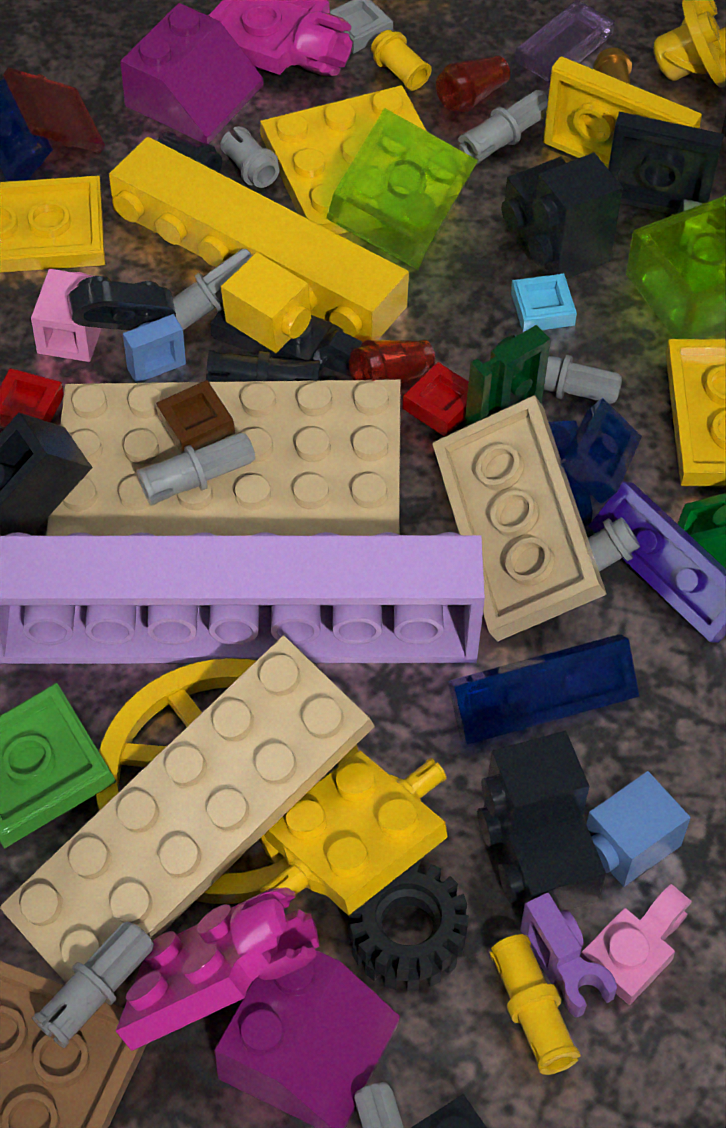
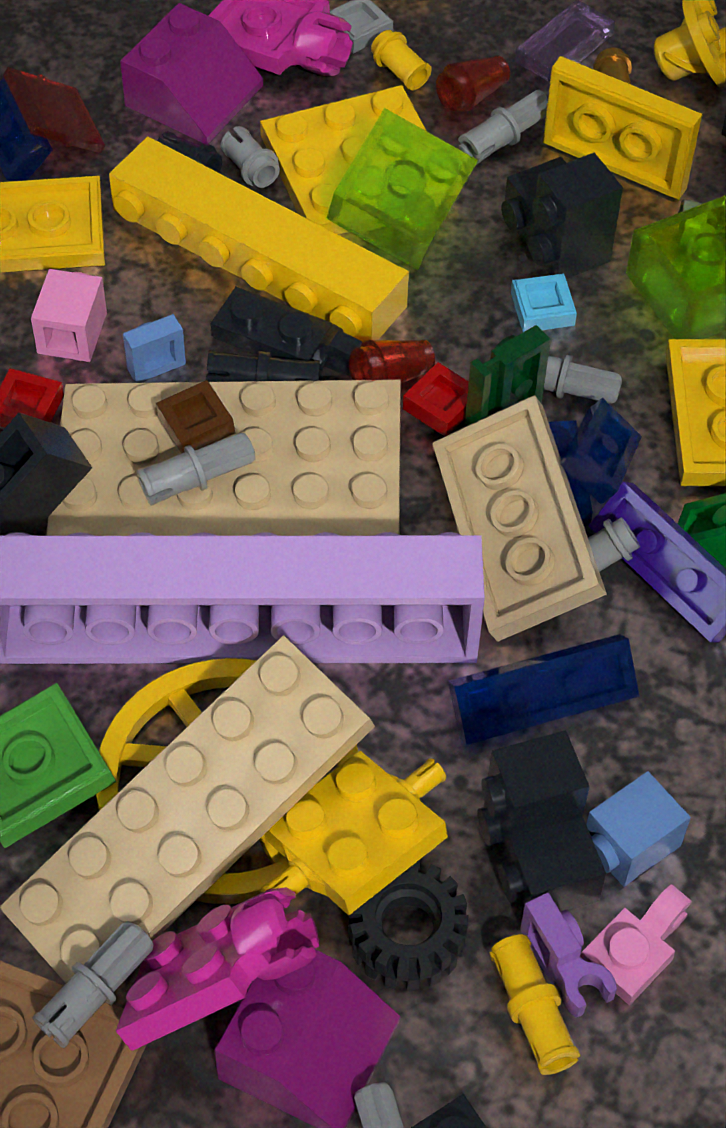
(118, 304): black plate -> none
(206, 292): light grey axle -> none
(266, 302): yellow brick -> none
(663, 162): black tile -> none

